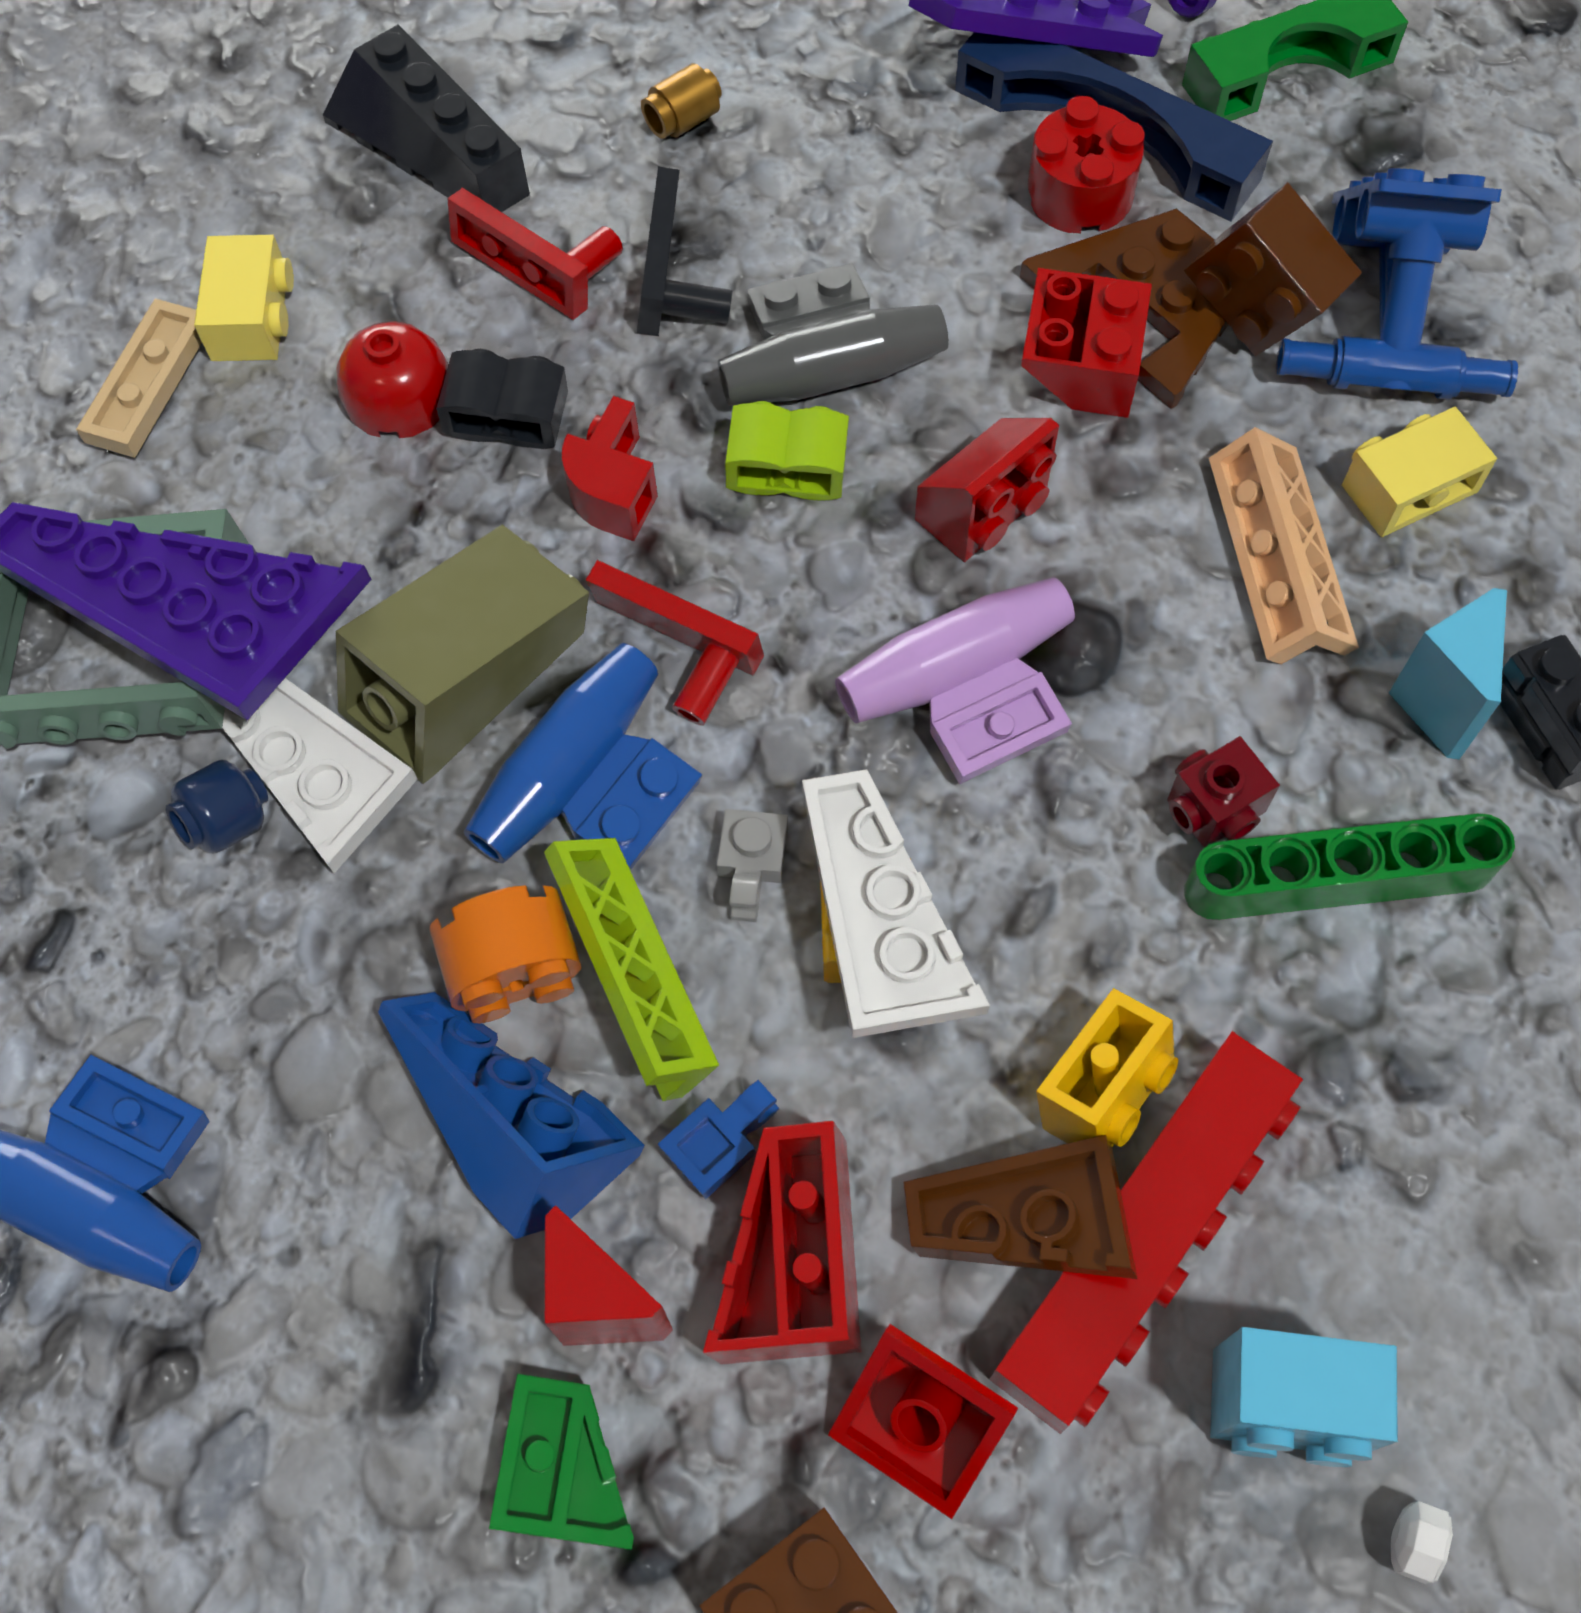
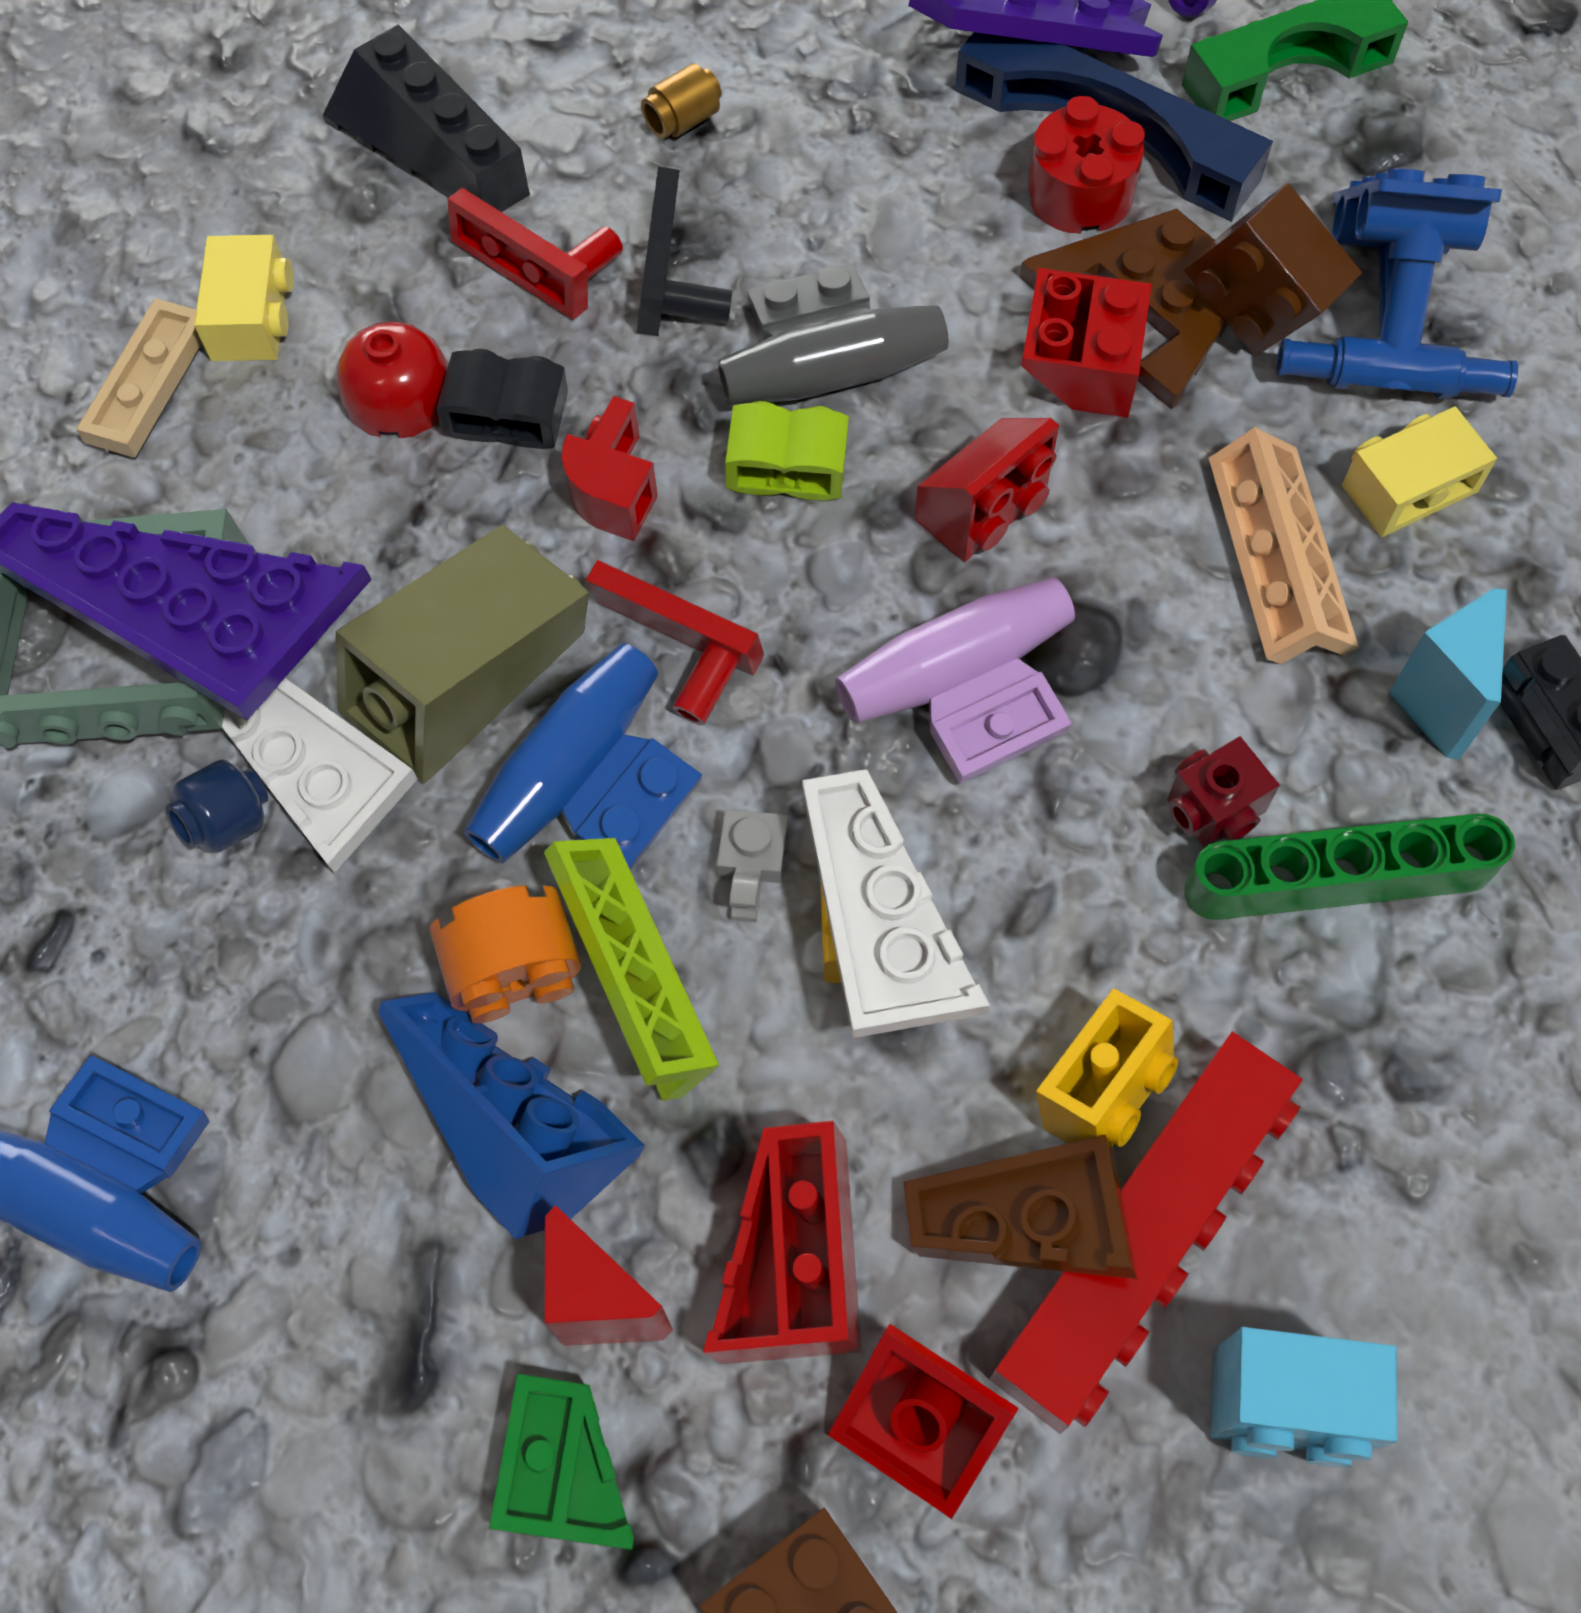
(713, 1142): blue plate -> none
(1421, 1542): white tile -> none

